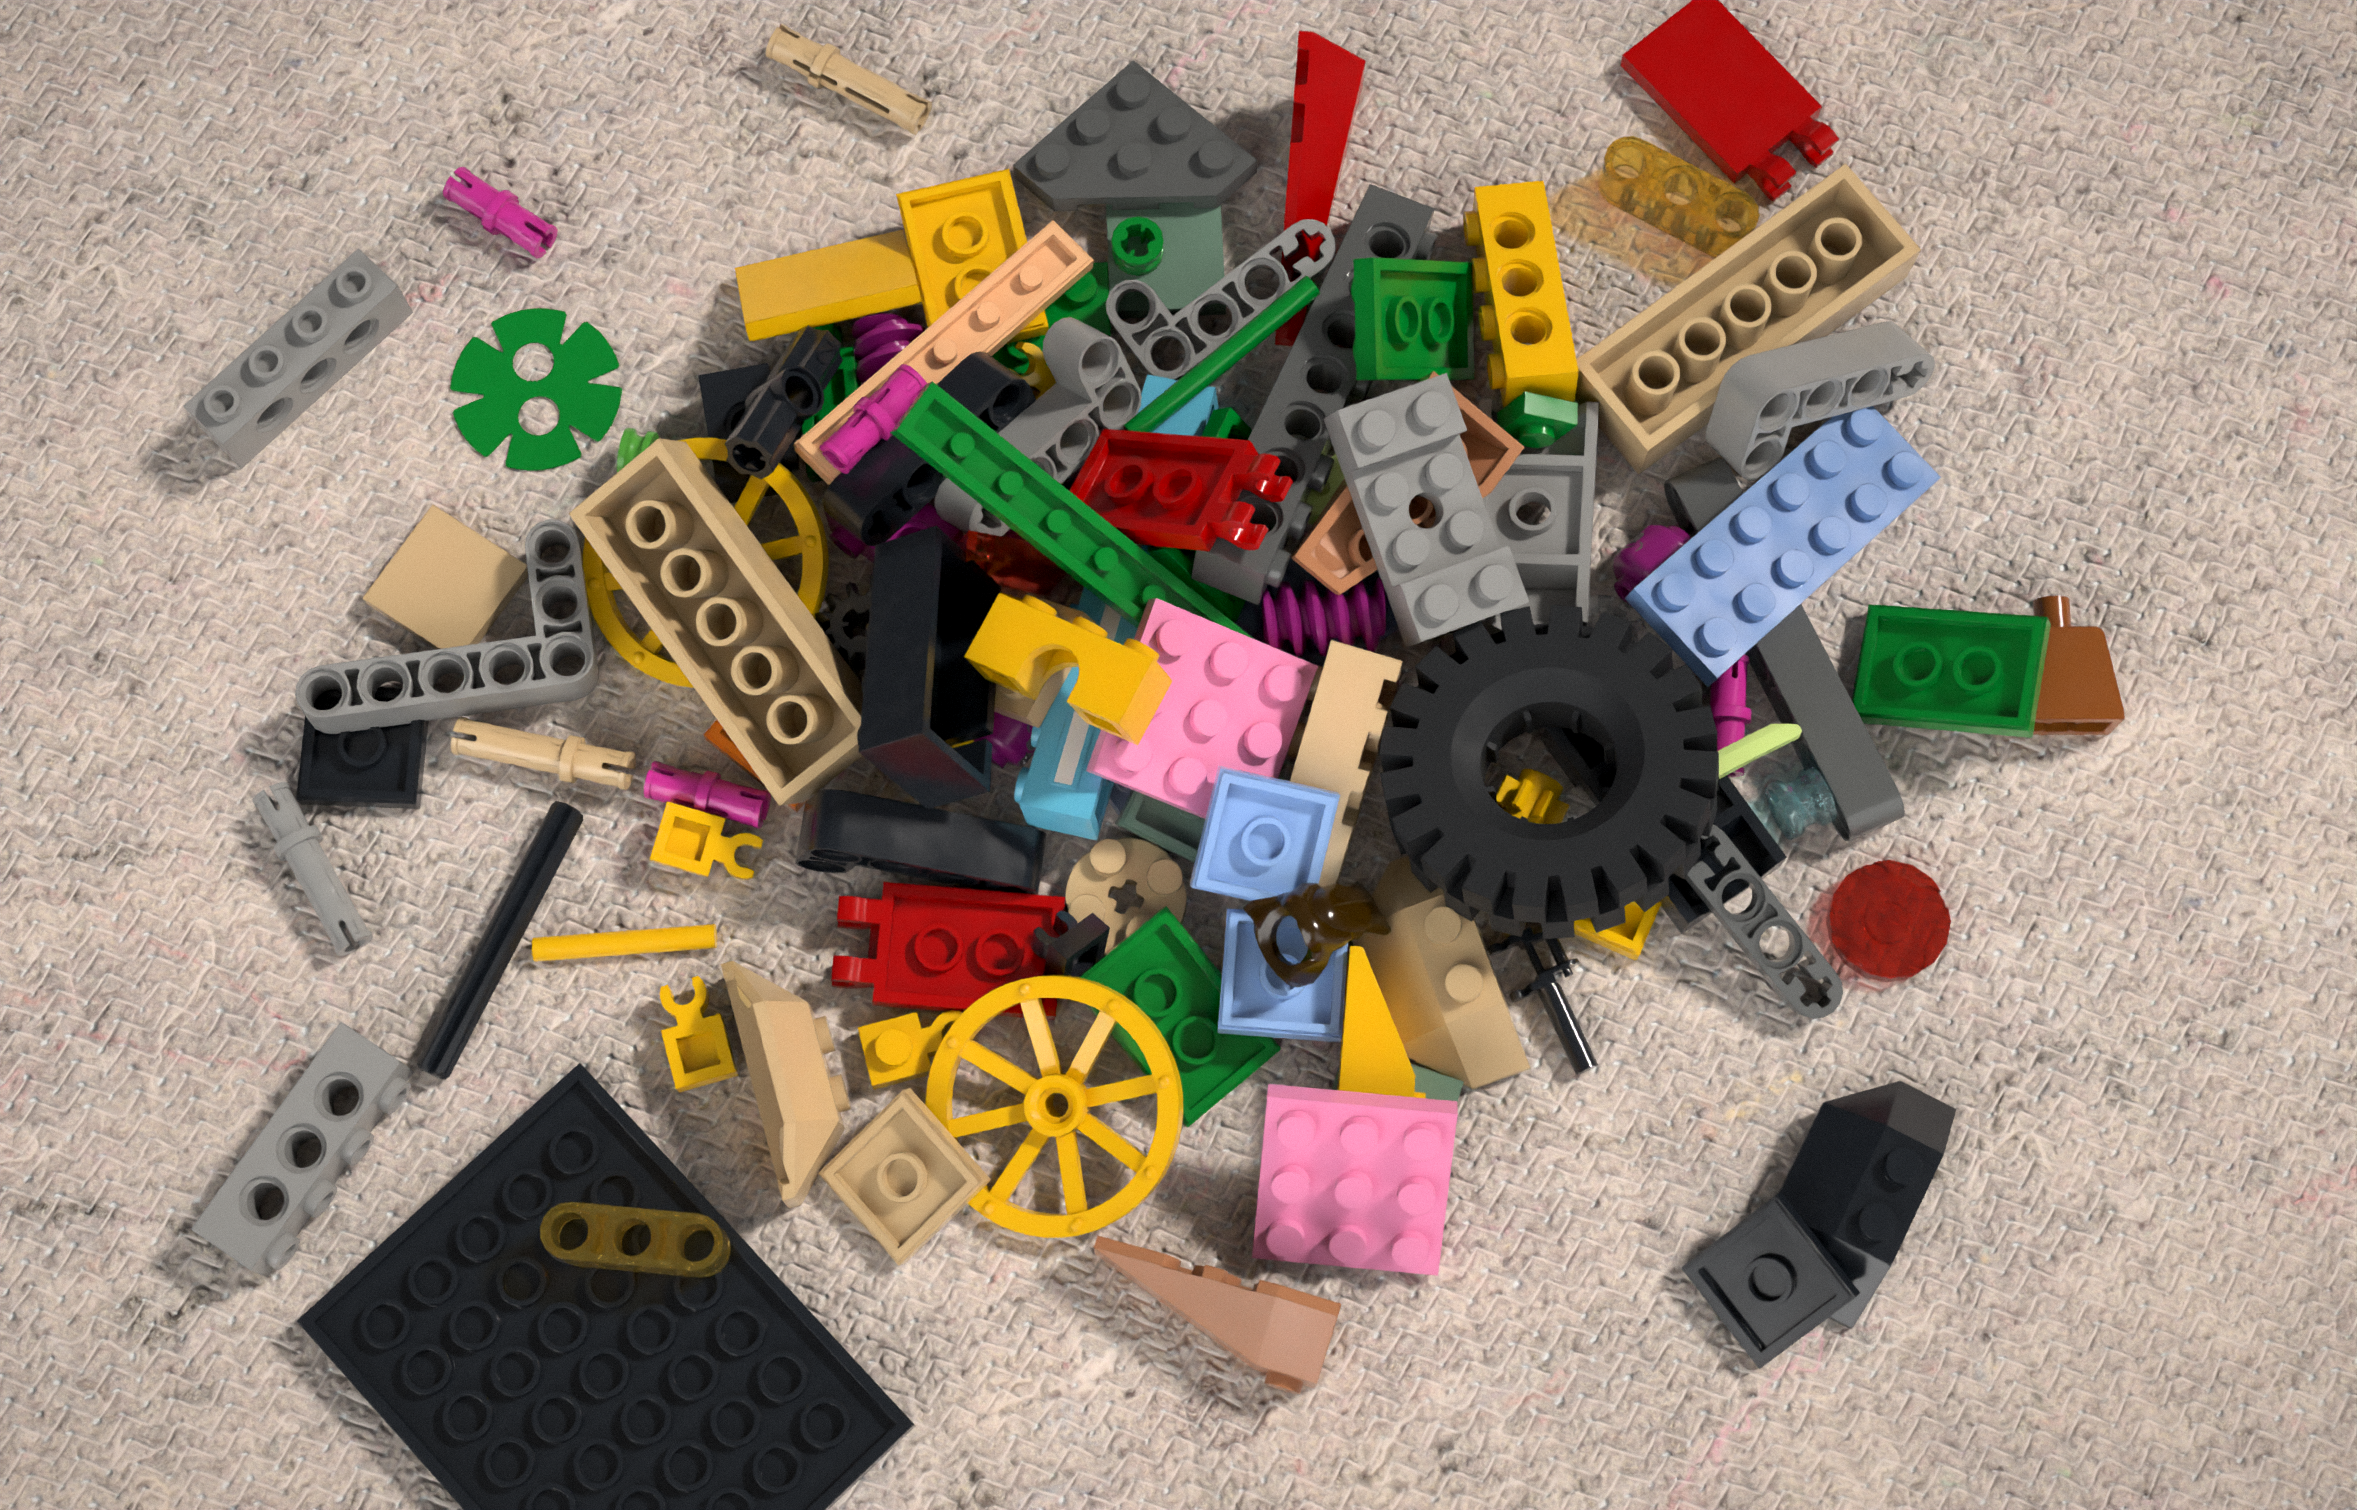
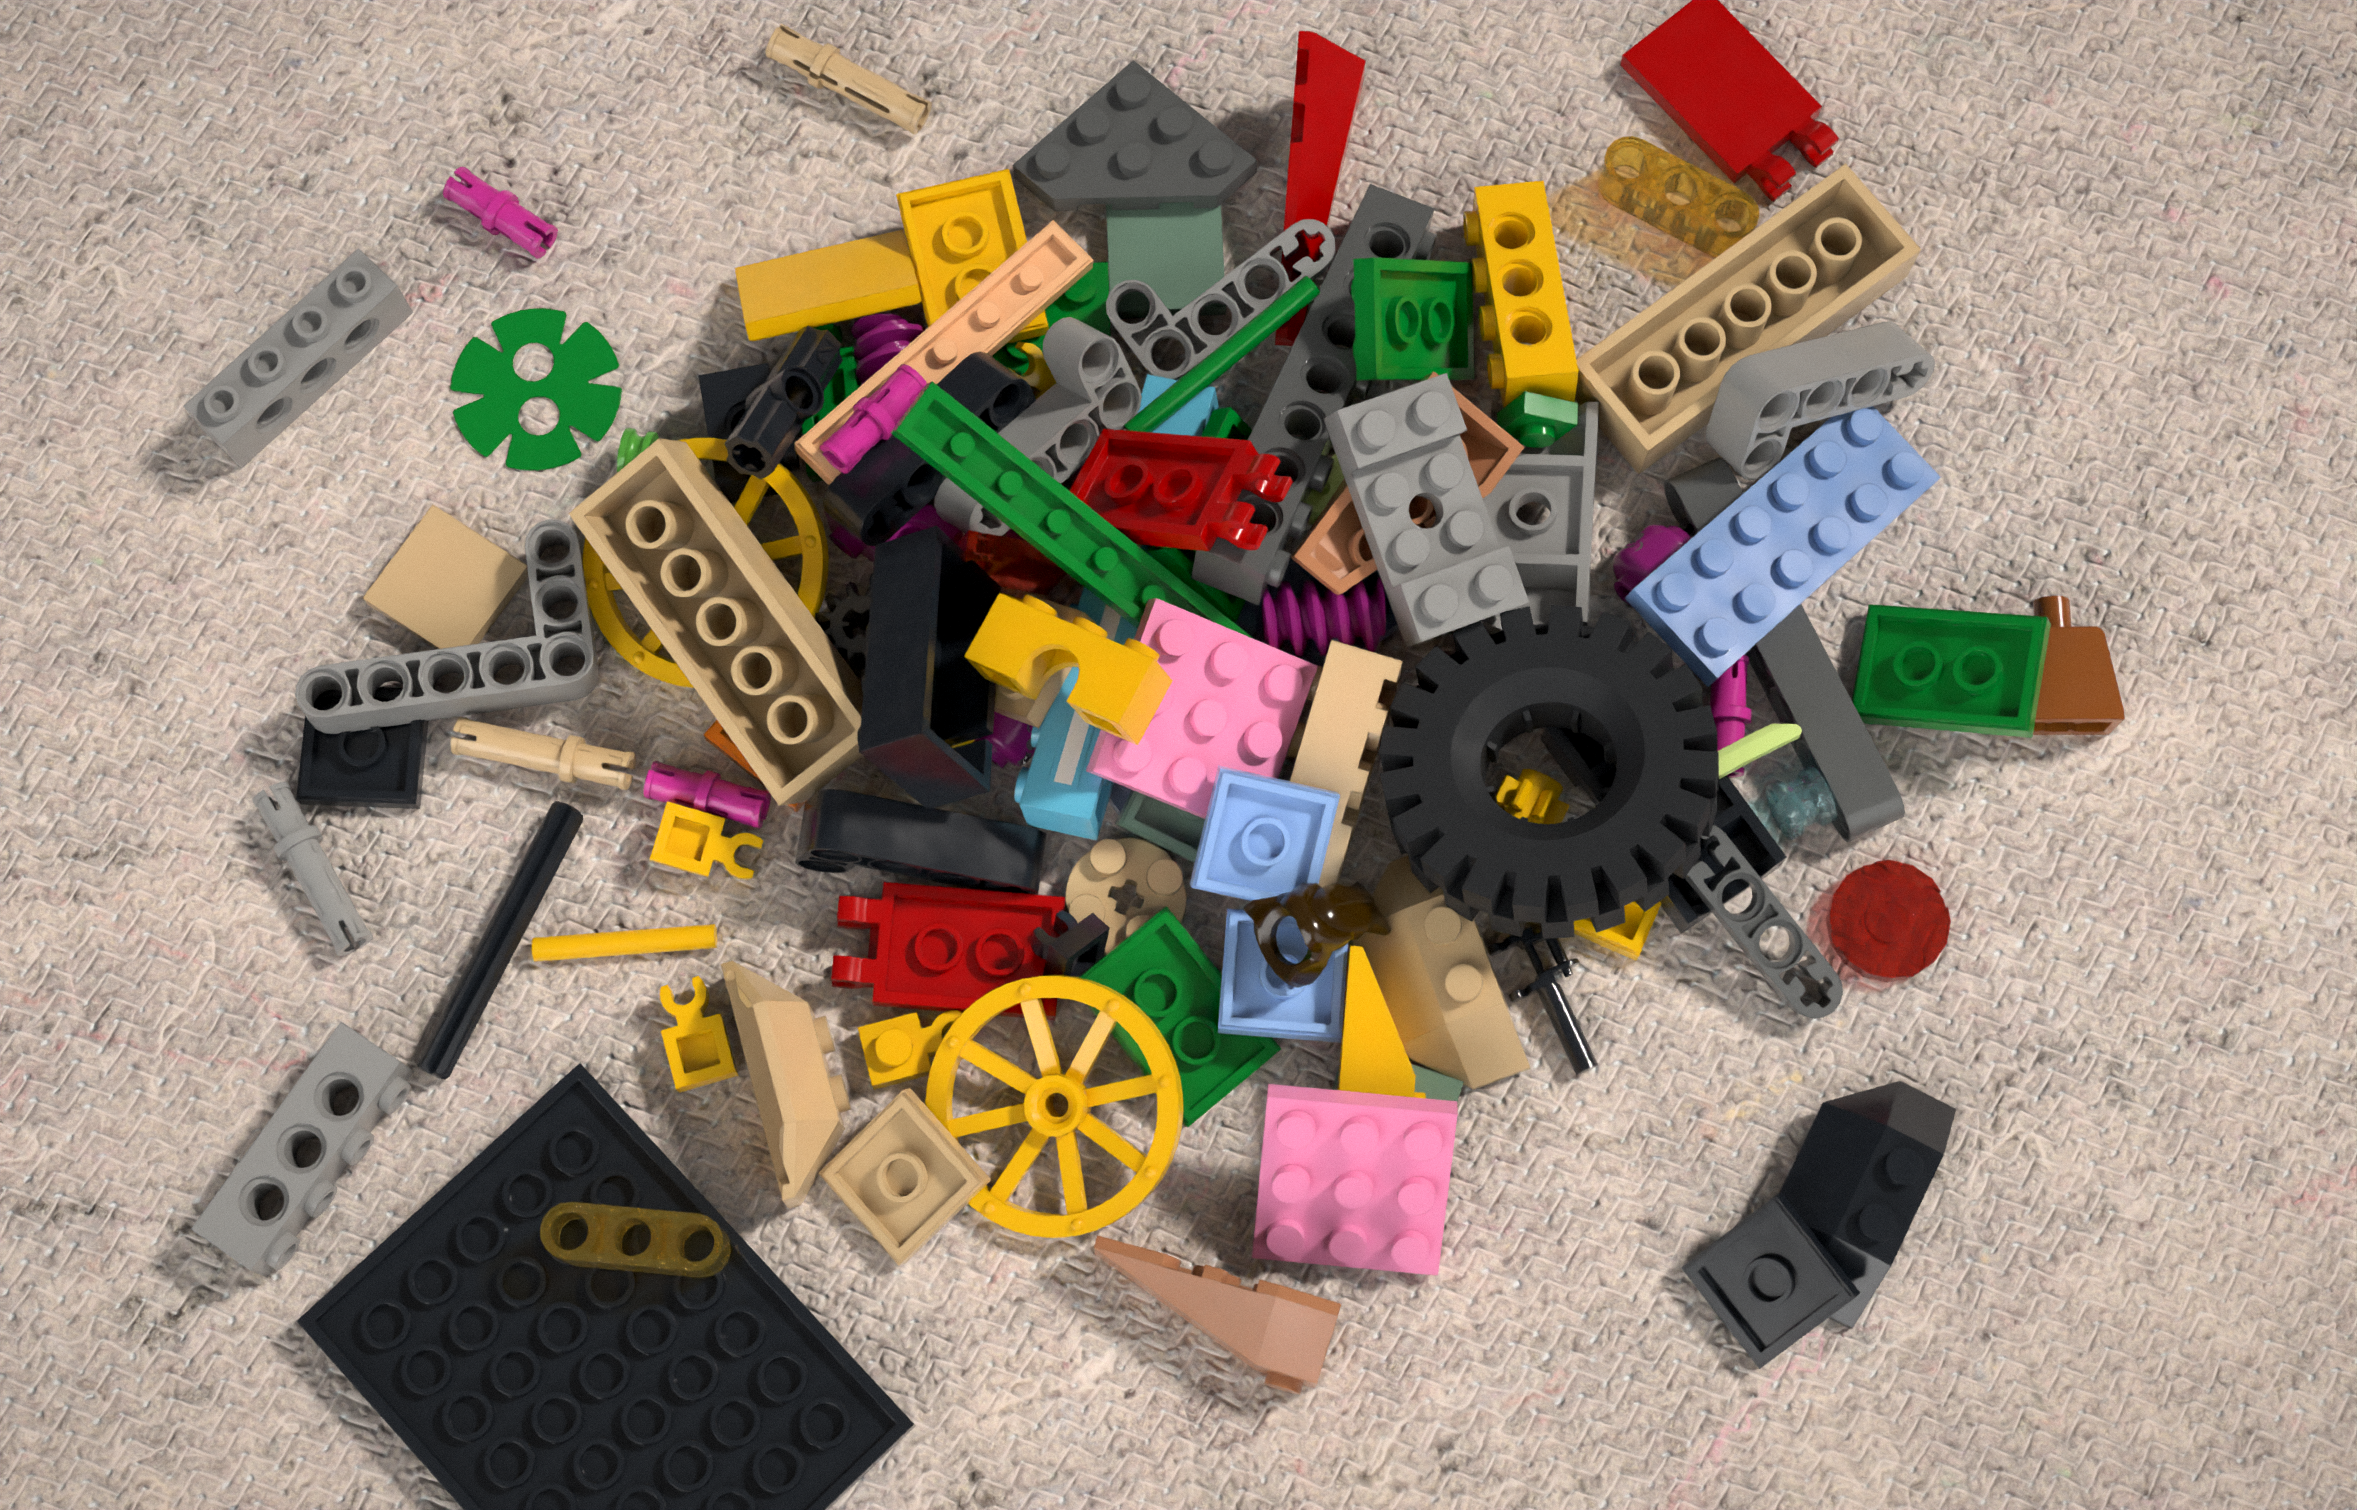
(1129, 262): green bush -> none

